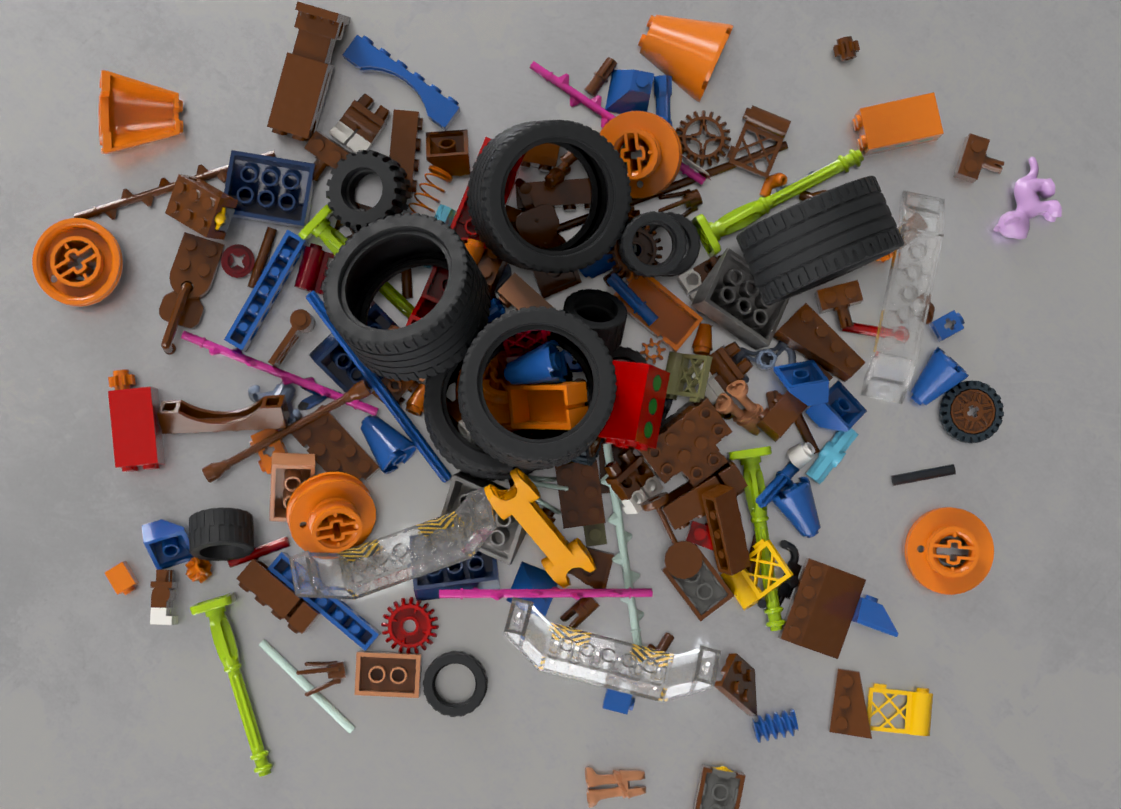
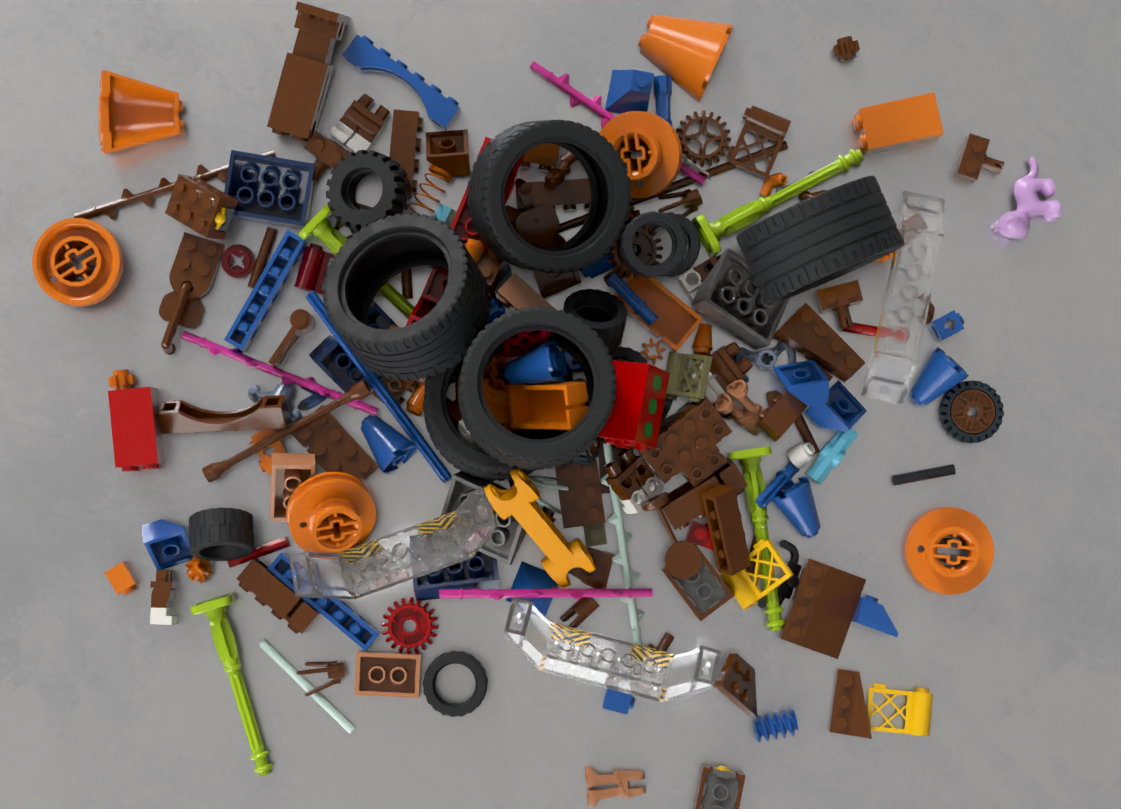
(601, 76): reddish brown axle -> none

